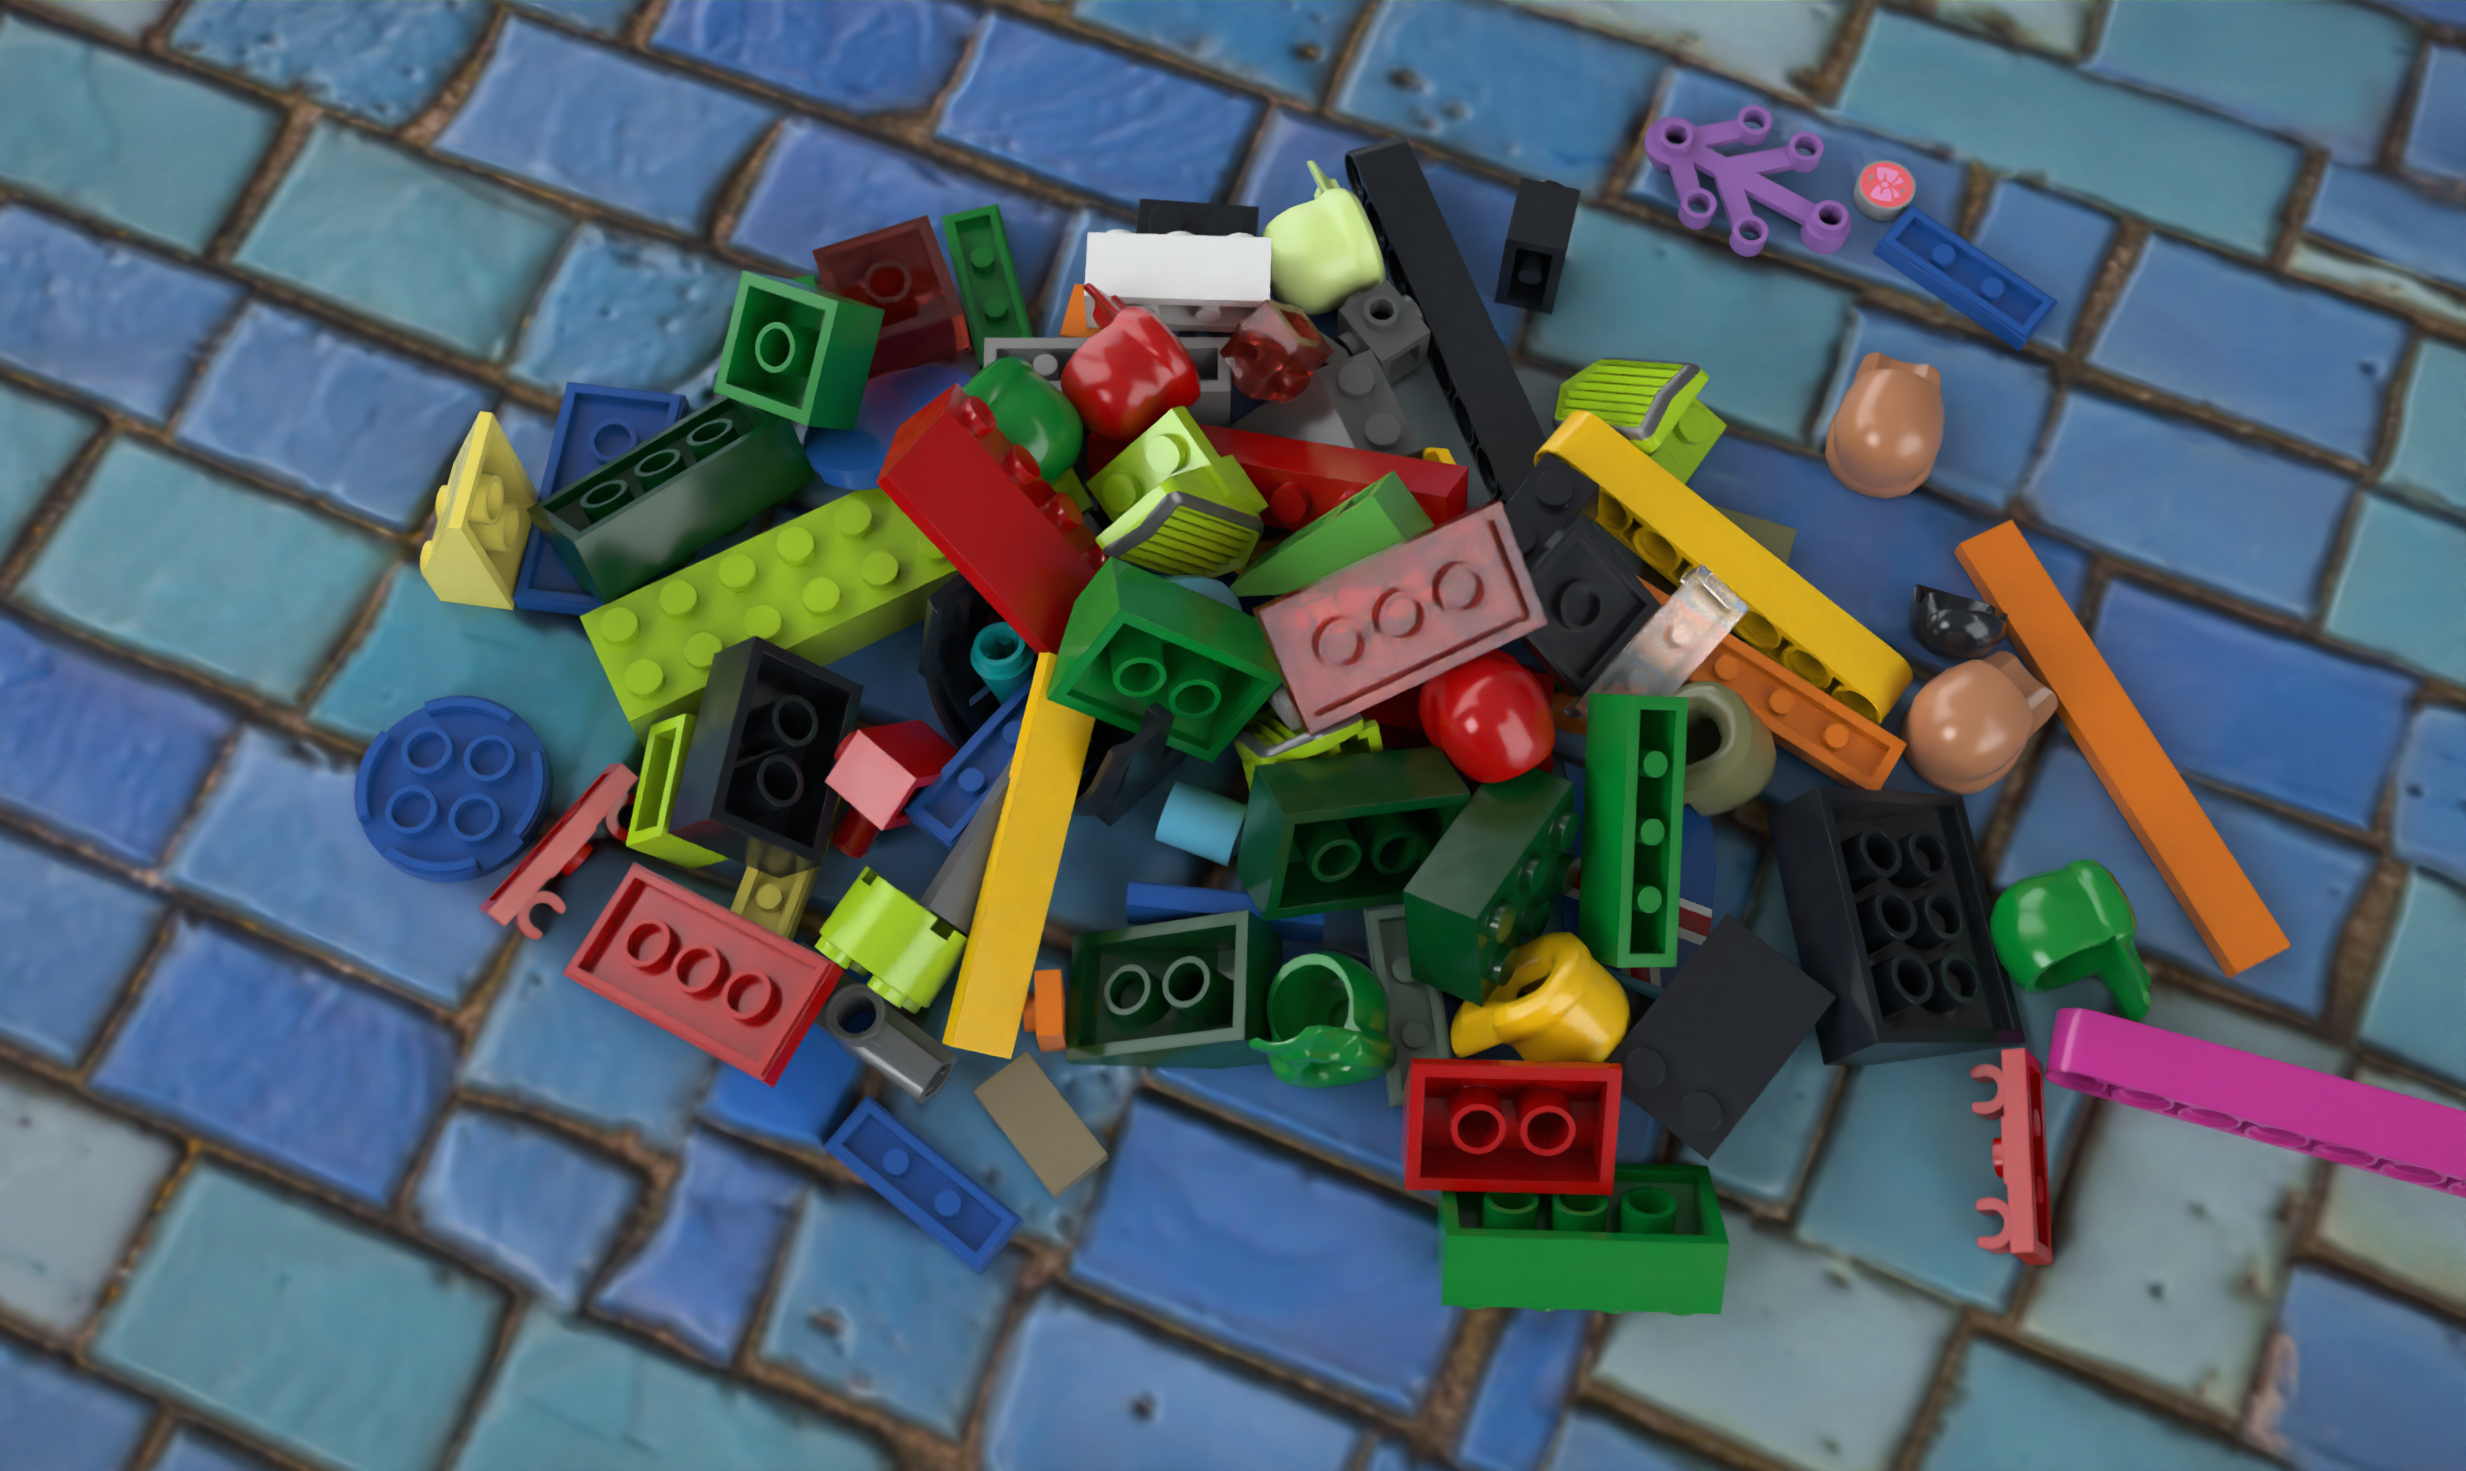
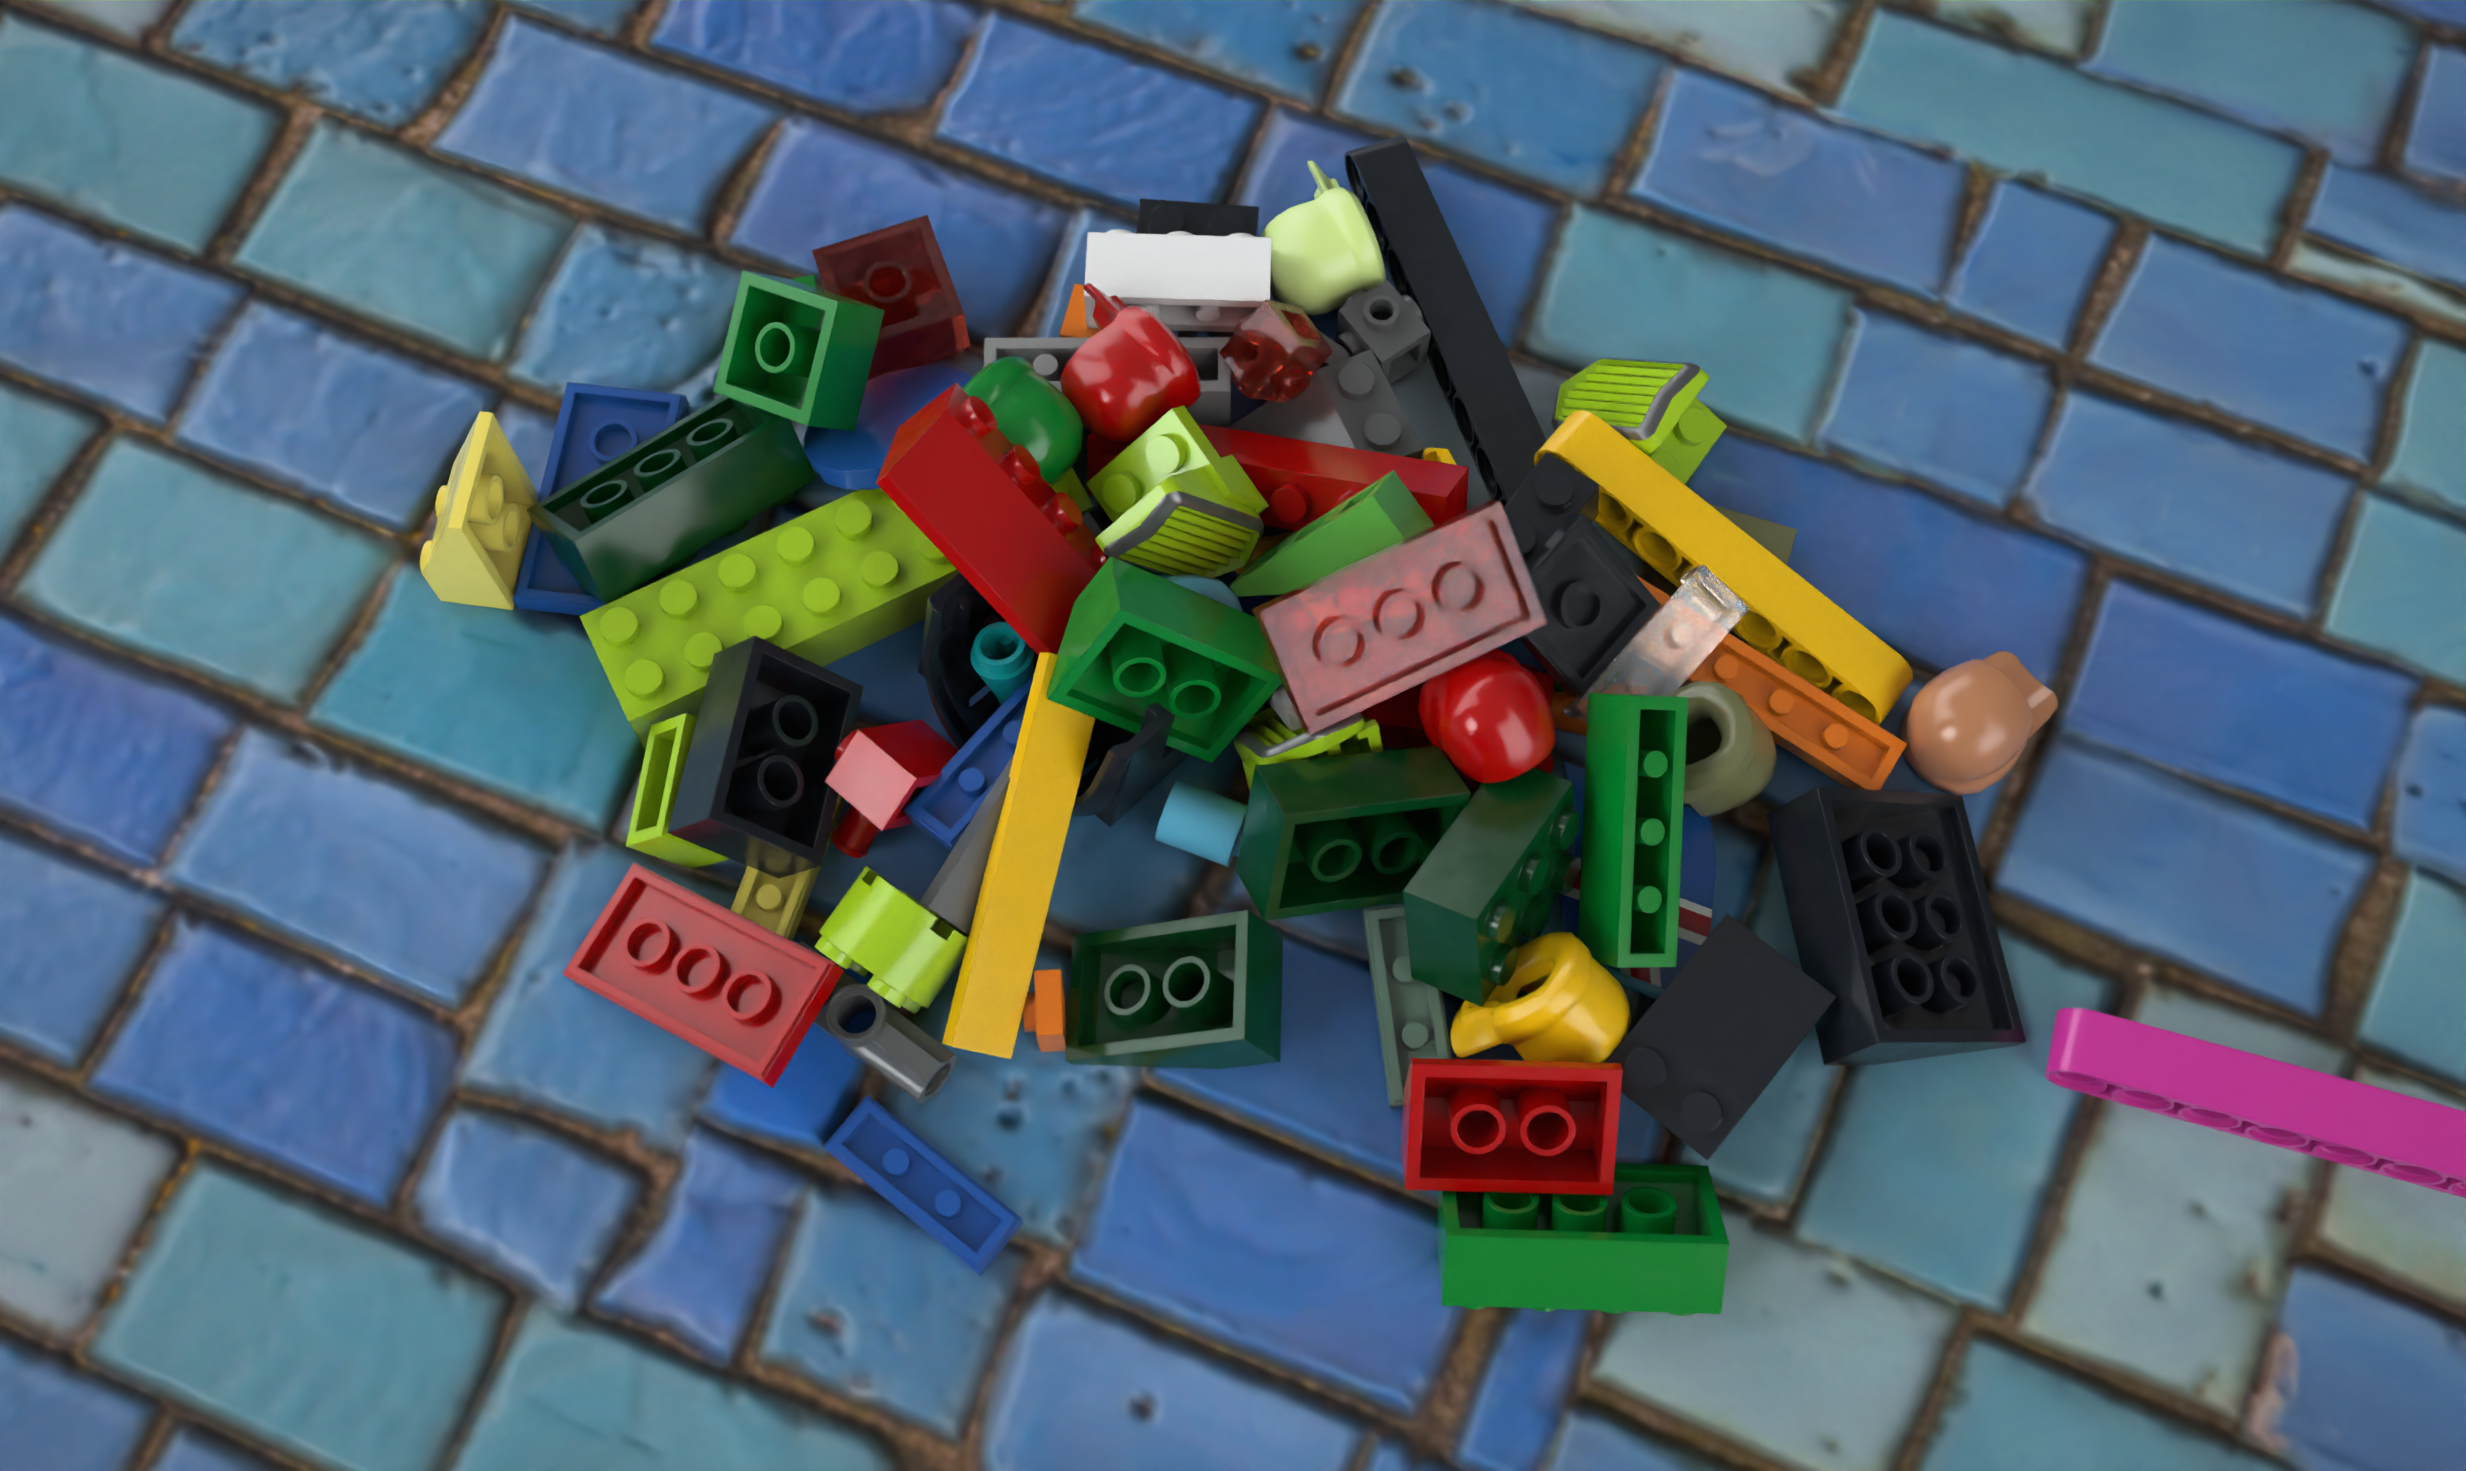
(454, 789): blue tile -> none
(561, 850): plate -> none
(986, 276): green tile -> none
(1041, 1125): dark tan tile -> none
(1165, 902): blue tile -> none
(1327, 1023): green piece -> none
(1536, 245): black brick -> none
(1742, 177): medium lavender plant -> none
(1884, 190): tile -> none
(1887, 428): nougat piece -> none
(1954, 624): black hair -> none
(1965, 277): blue tile -> none
(2018, 1157): plate -> none
(2071, 928): green piece -> none
(2123, 751): orange tile -> none

